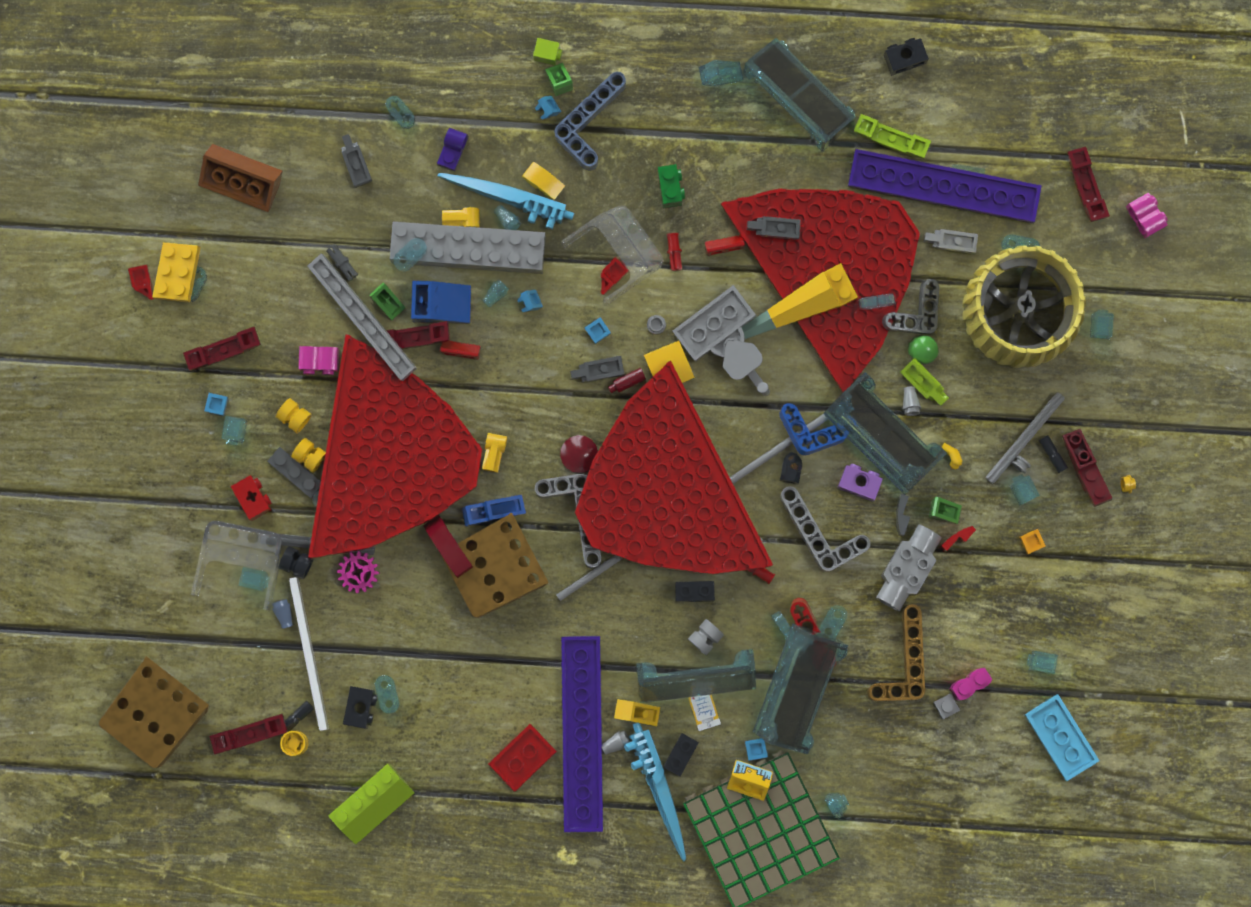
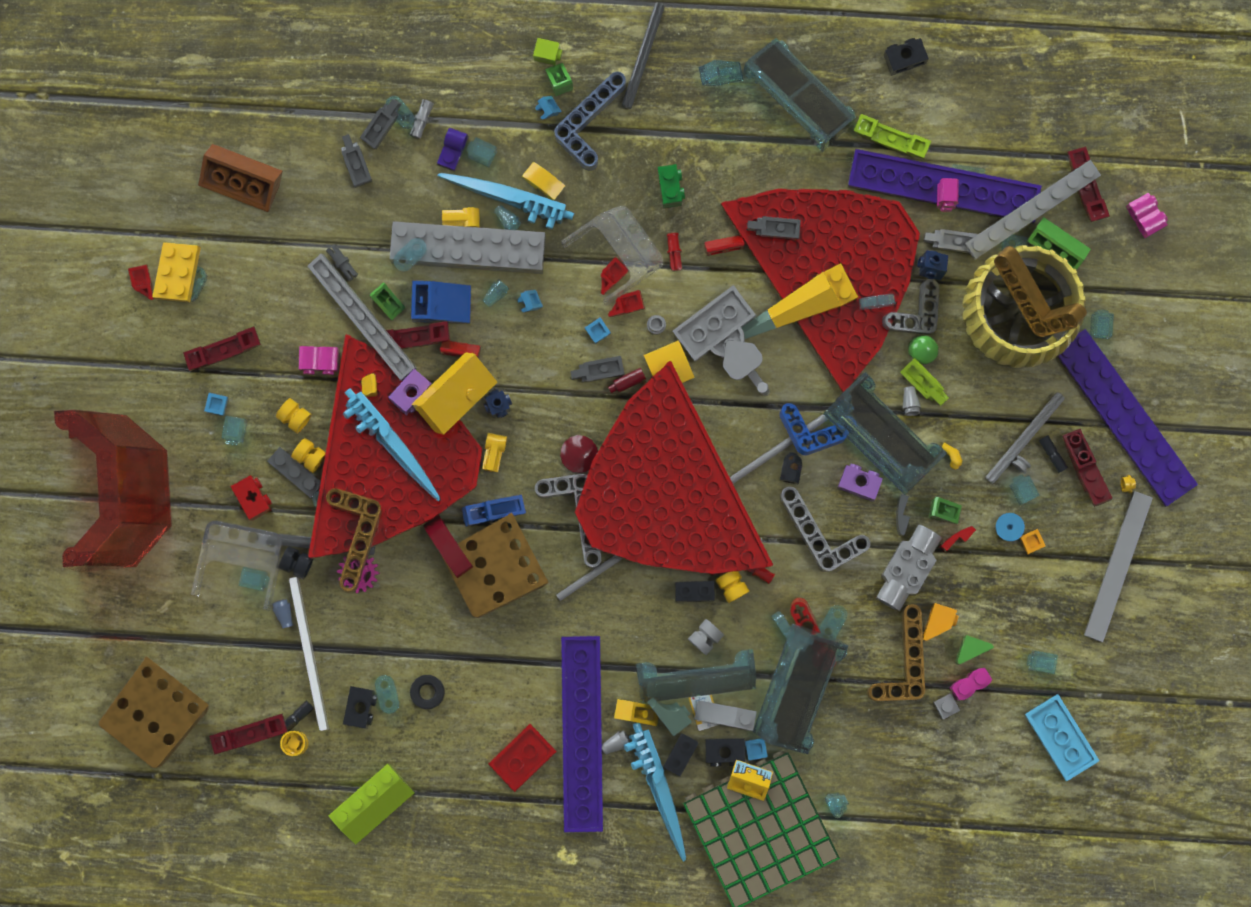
(130, 491): none -> clear red windscreen
(359, 536): none -> pearl gold beam
(369, 385): none -> yellow slope
(381, 124): none -> dark grey hinge
(385, 435): none -> medium azure piece
(412, 381): none -> medium lavender brick
(415, 692): none -> black tyre
(421, 119): none -> light grey pin
(454, 393): none -> yellow brick
(481, 152): none -> clear light blue brick
(501, 410): none -> dark blue brick
(627, 304): none -> red slope
(643, 55): none -> dark grey axle
(672, 716): none -> sand green arch
(713, 747): none -> black brick
(725, 715): none -> light grey slope
(732, 586): none -> yellow wheel
(933, 265): none -> dark blue brick
(939, 620): none -> light orange slope
(947, 194): none -> dark pink brick
(971, 648): none -> bright green slope
(1010, 527): none -> dark azure piece
(1031, 301): none -> pearl gold beam
(1032, 209): none -> light grey plate
(1054, 238): none -> bright green brick
(1118, 566): none -> light grey tile
(1126, 419): none -> dark purple plate

